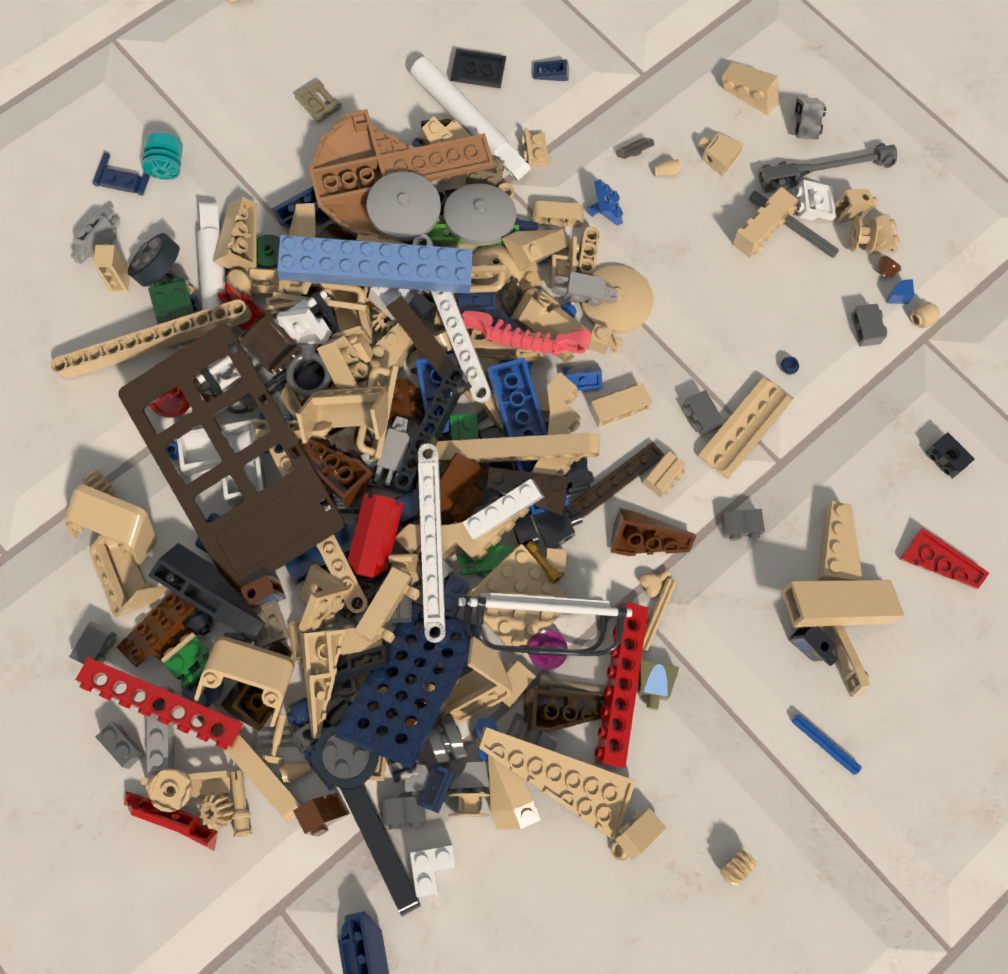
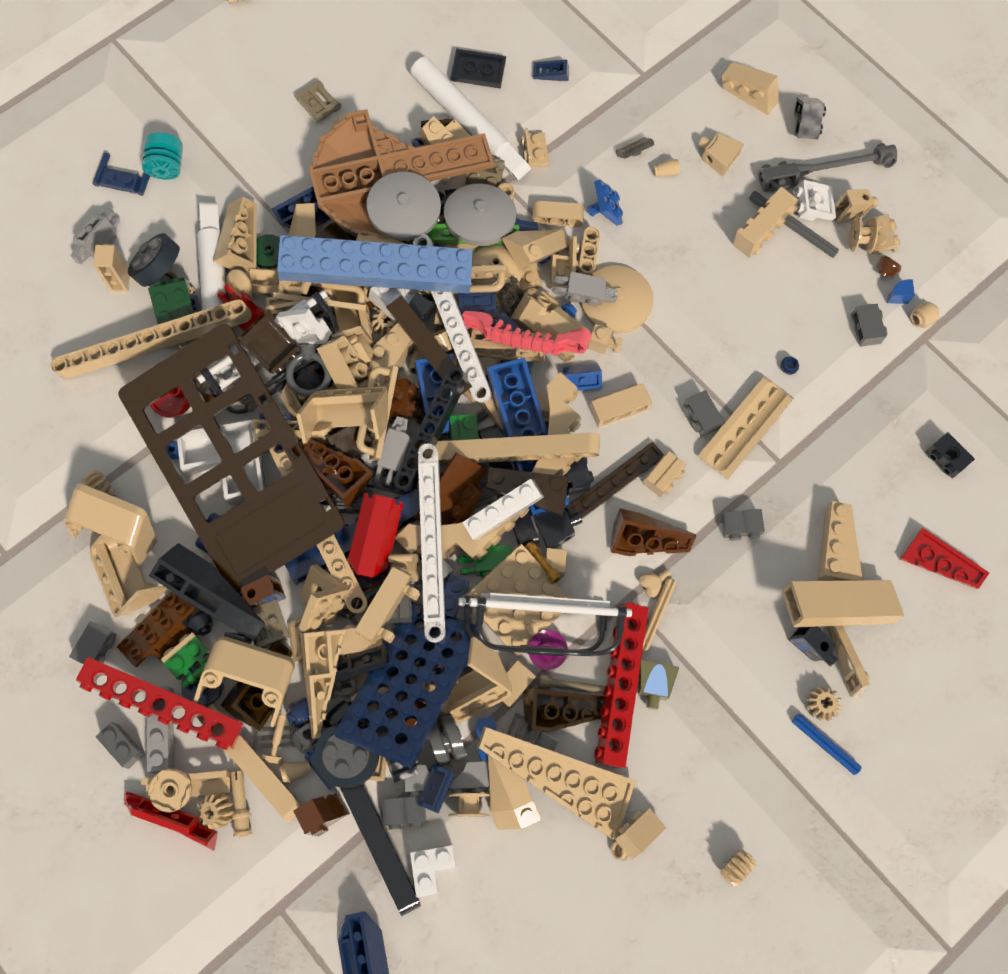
(818, 709): none -> tan gear

